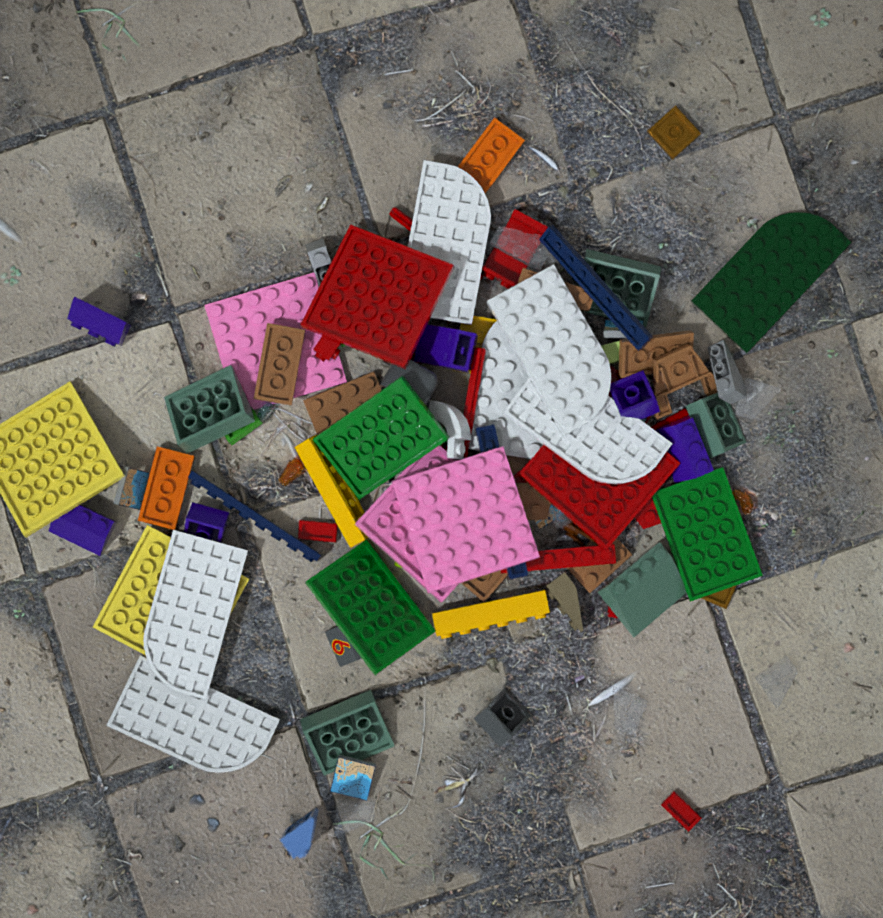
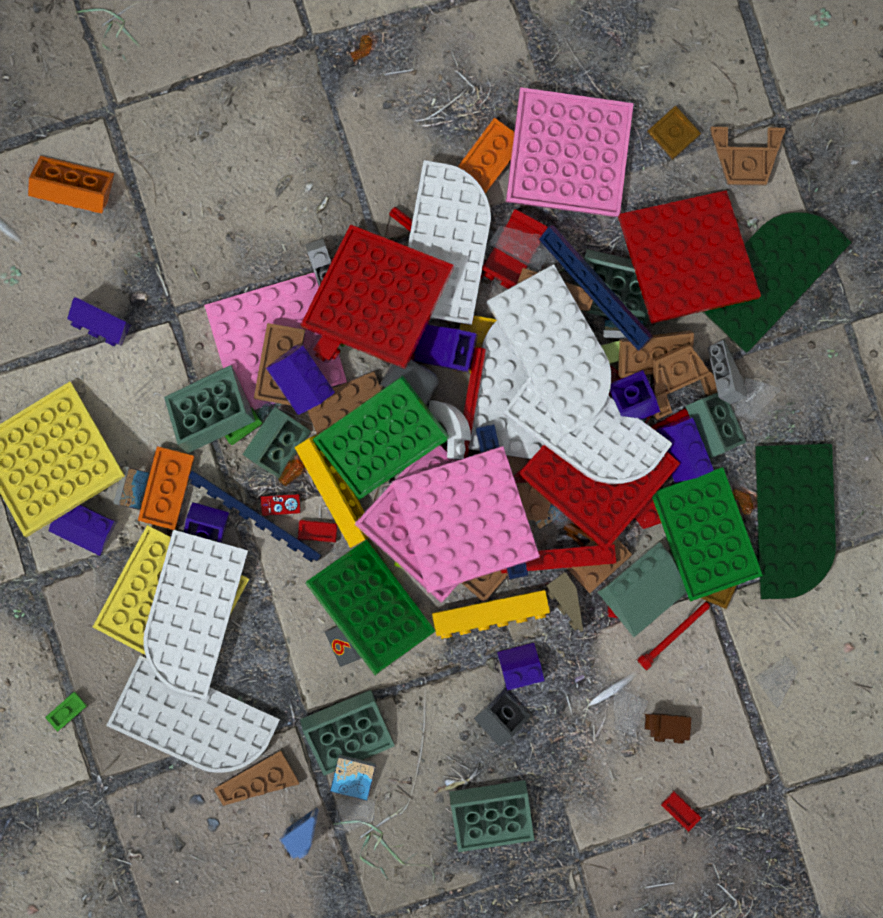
(66, 711): none -> bright green plate
(70, 184): none -> orange slope
(264, 777): none -> medium nougat wing
(275, 442): none -> sand green slope
(280, 504): none -> tile
(300, 379): none -> dark purple slope
(364, 49): none -> clear orange arm
(491, 816): none -> sand green slope
(520, 666): none -> dark purple slope
(569, 152): none -> bright pink plate
(647, 660): none -> red piece
(668, 727): none -> reddish brown hinge
(689, 256): none -> red plate
(747, 164): none -> medium nougat wing
(794, 518): none -> dark green plate

